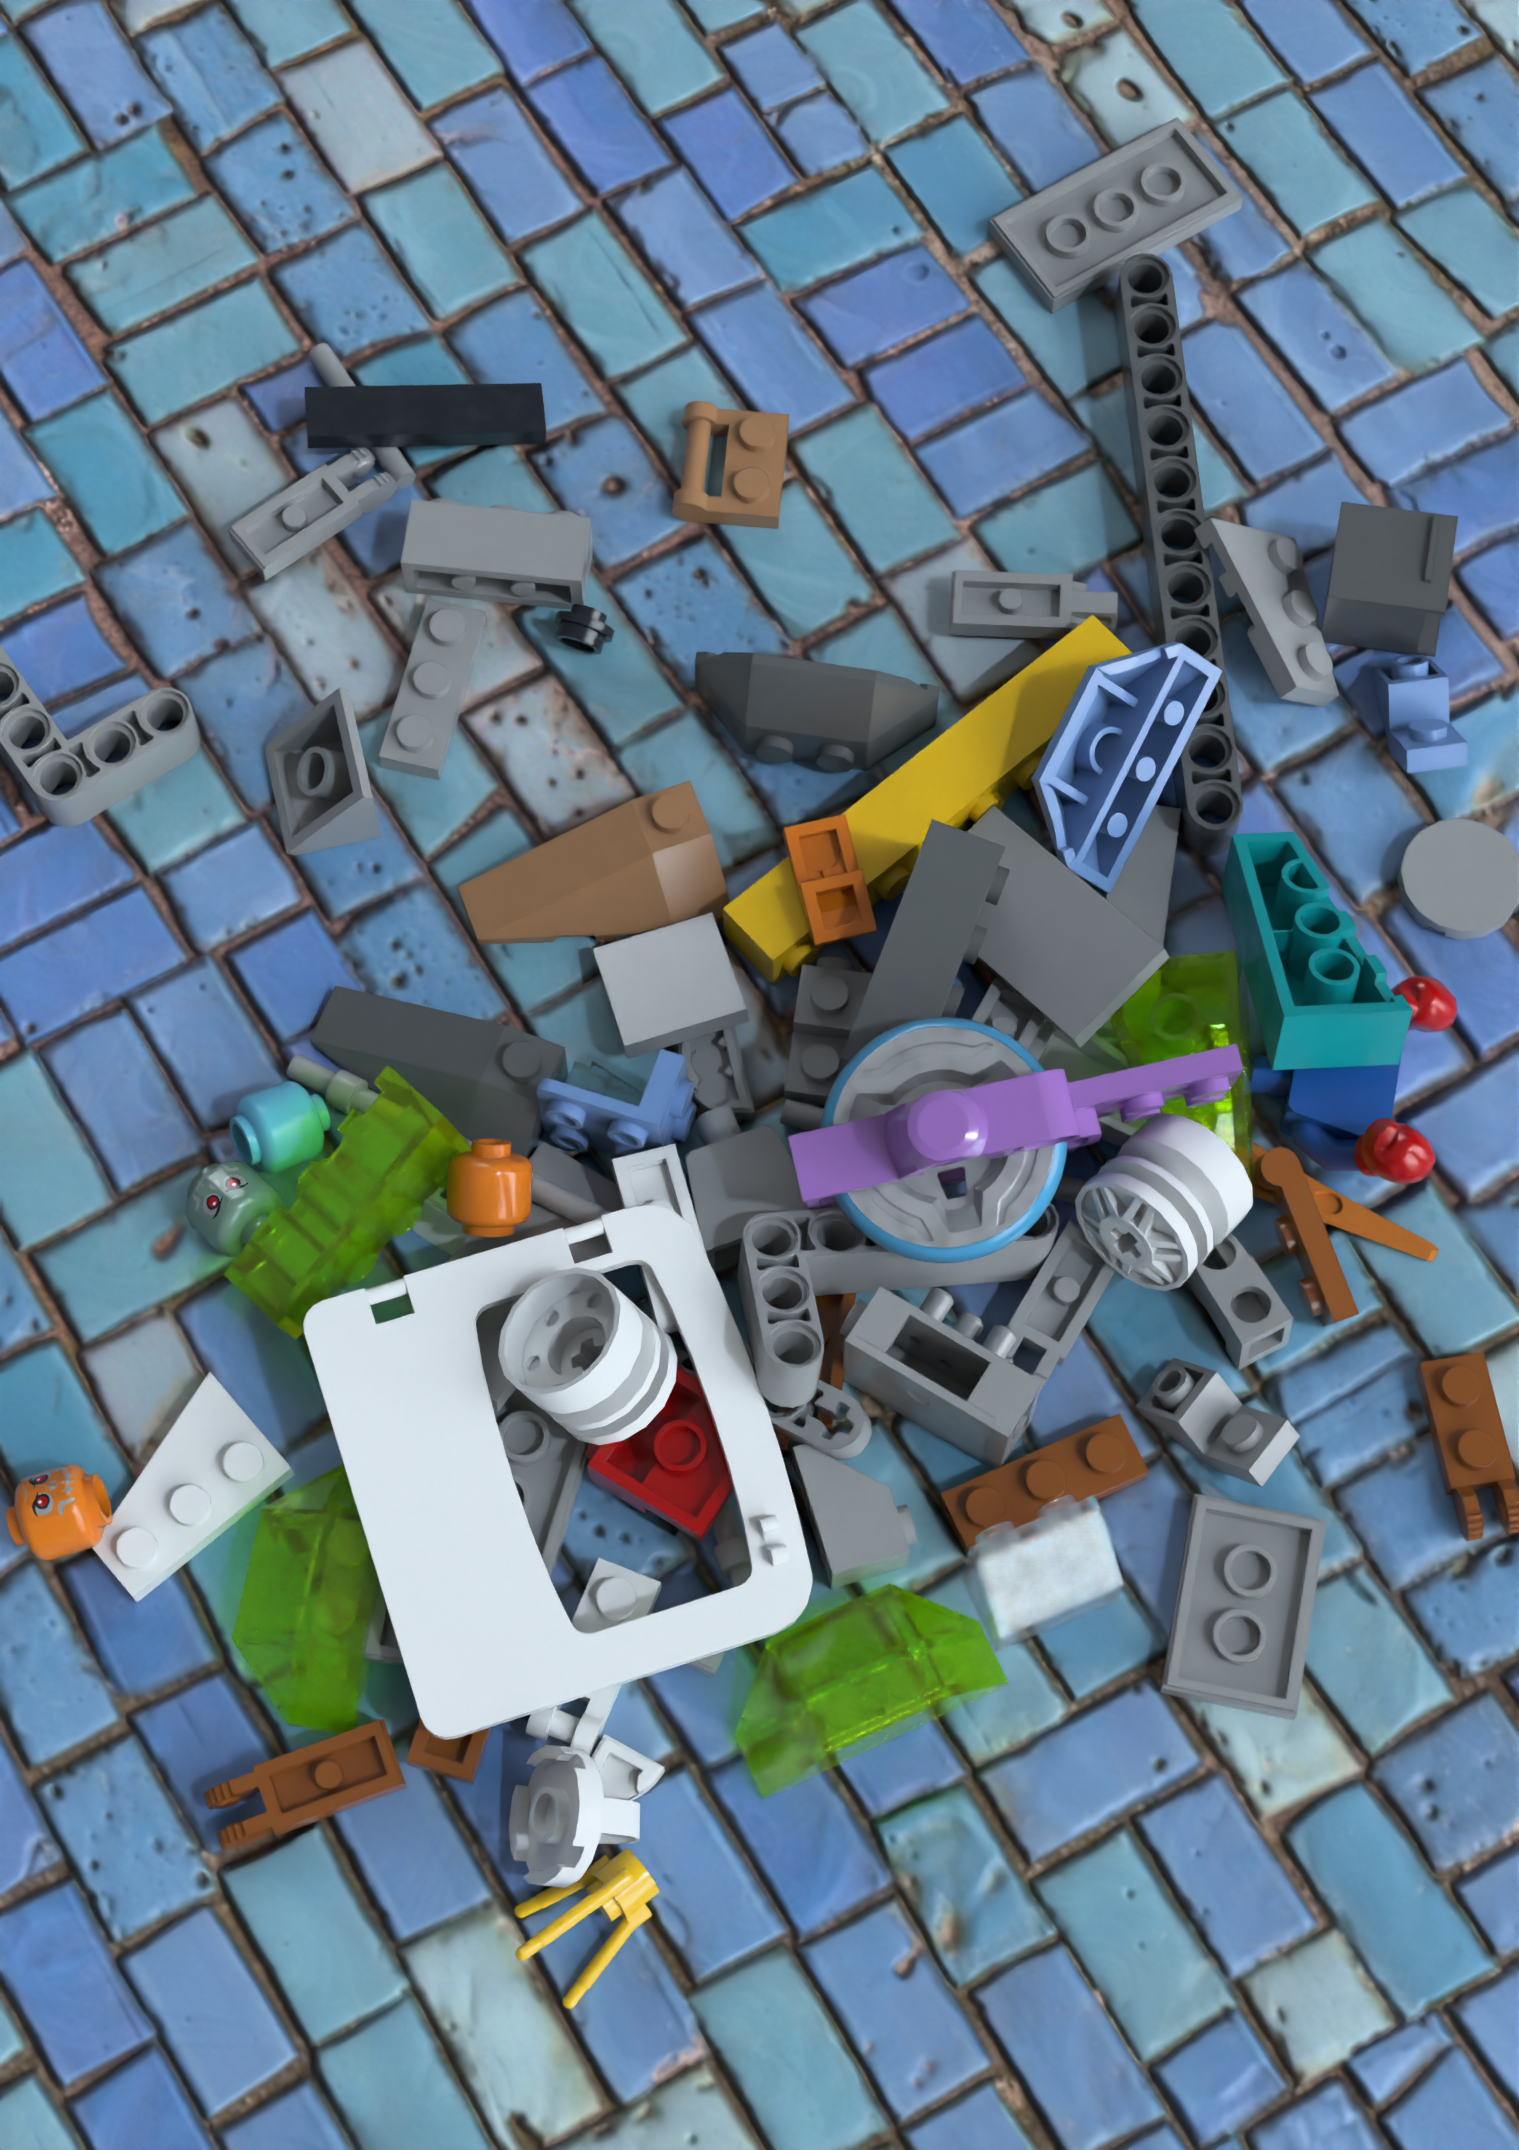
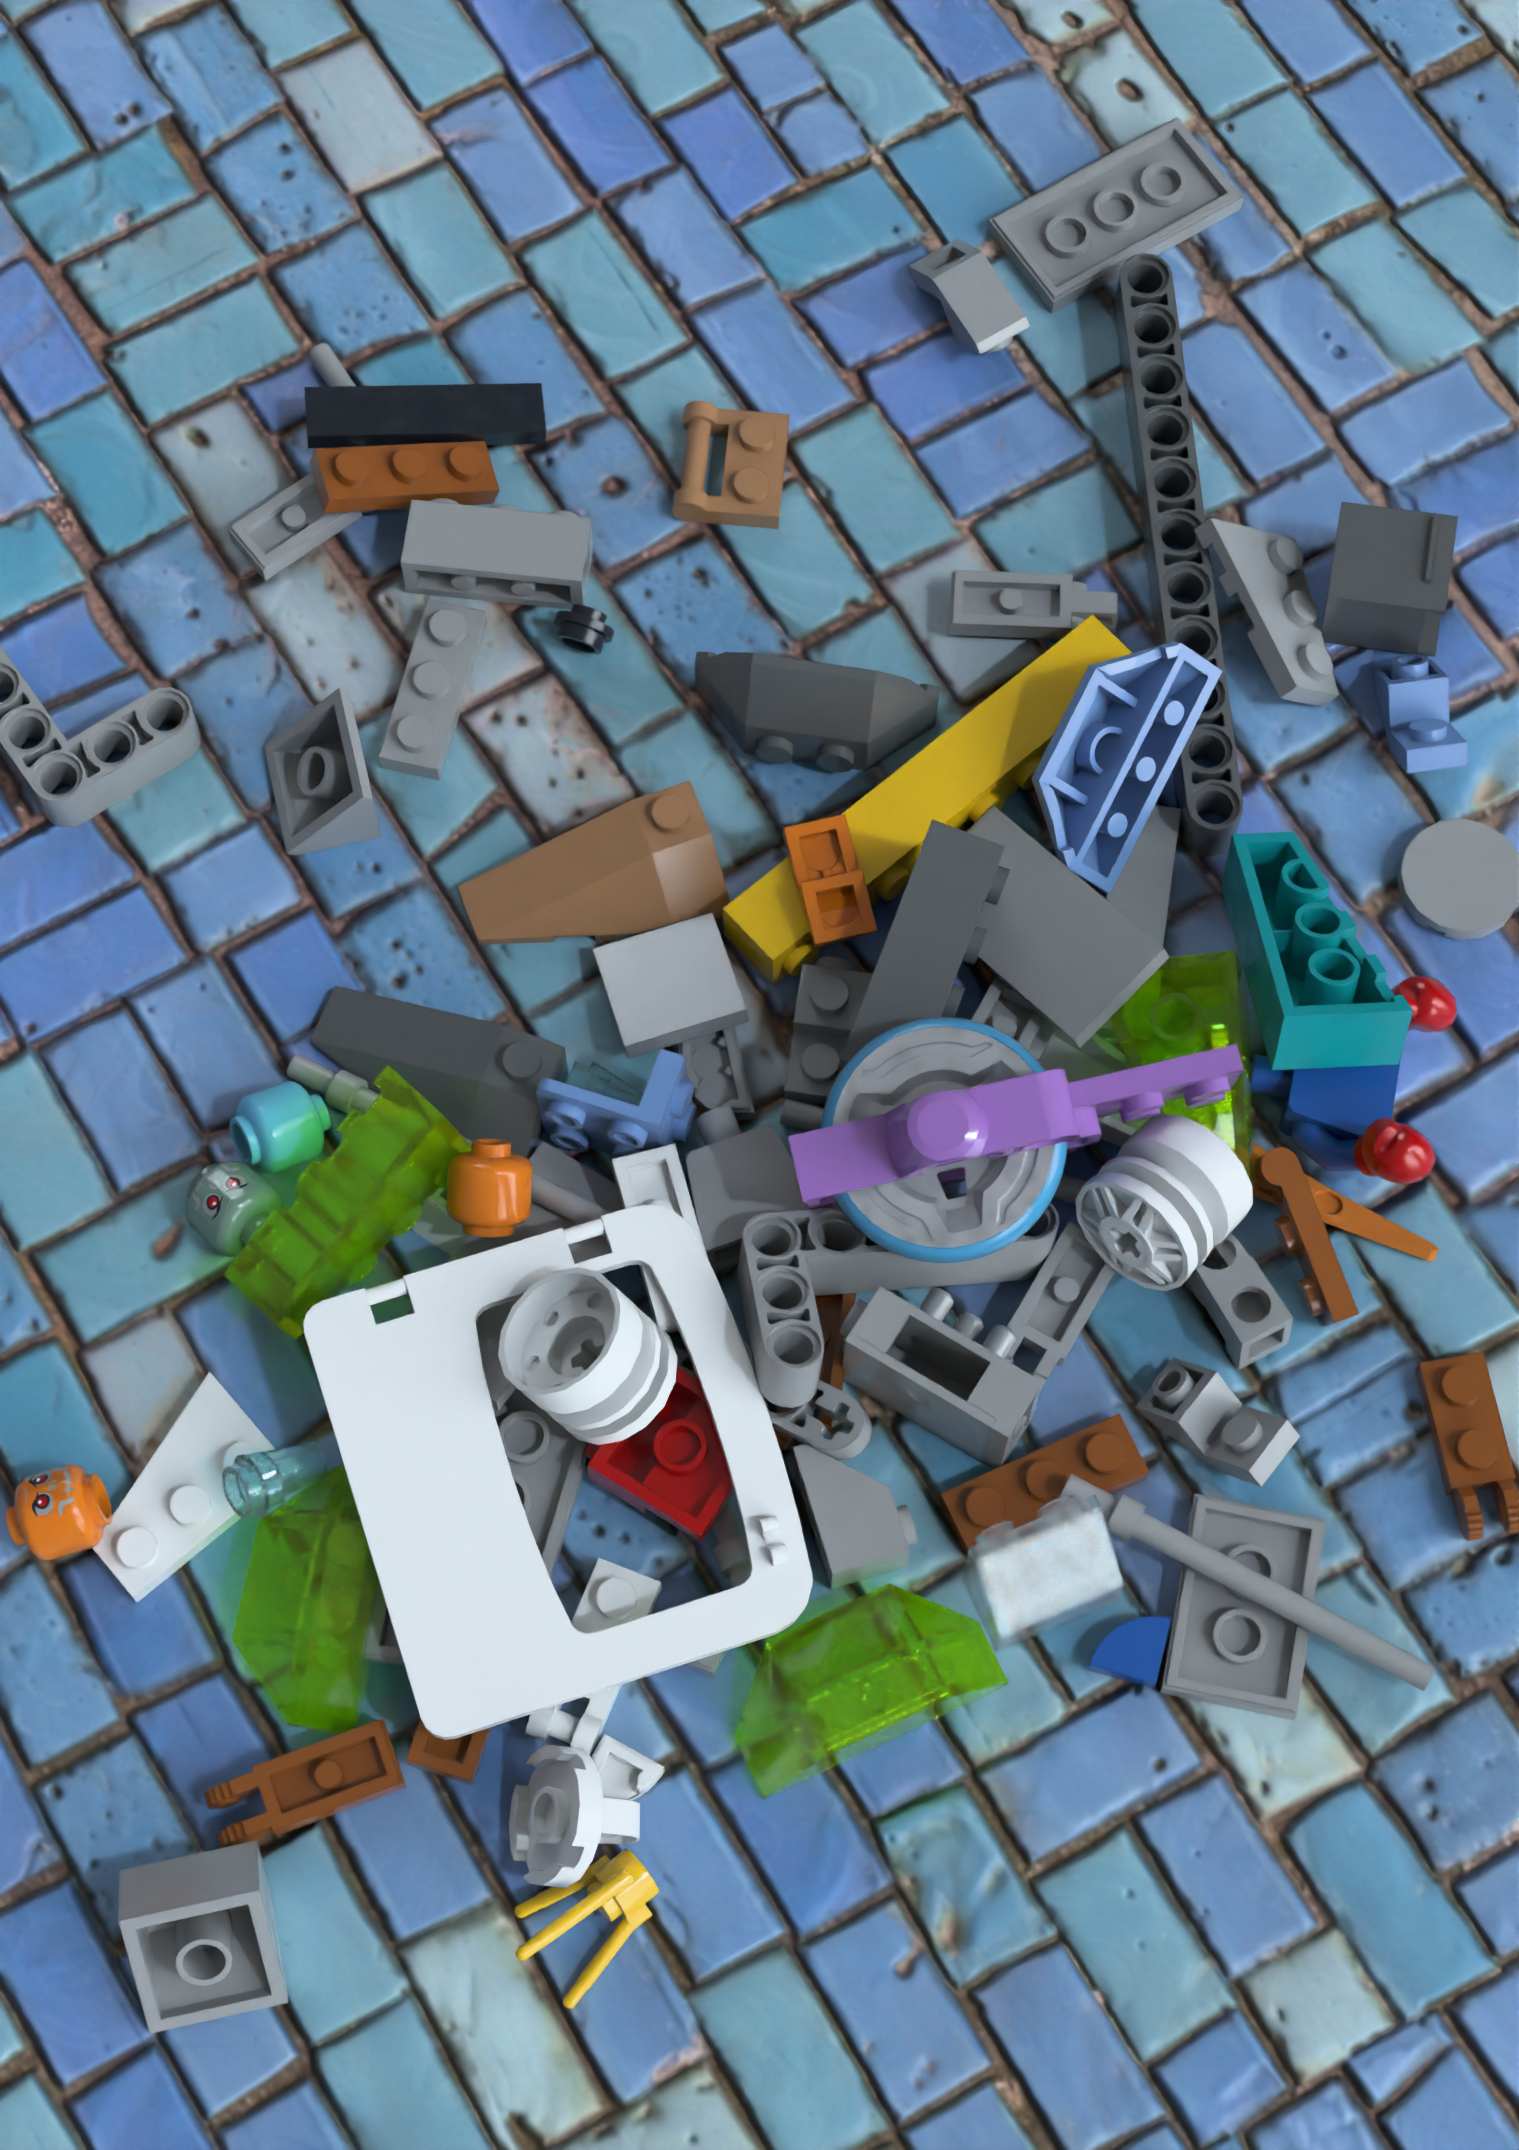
(201, 1936): none -> light grey slope
(270, 1478): none -> clear light blue cone
(394, 474): none -> dark orange plate
(972, 296): none -> light grey slope
(1127, 1518): none -> light grey bar
(1133, 1650): none -> blue tile

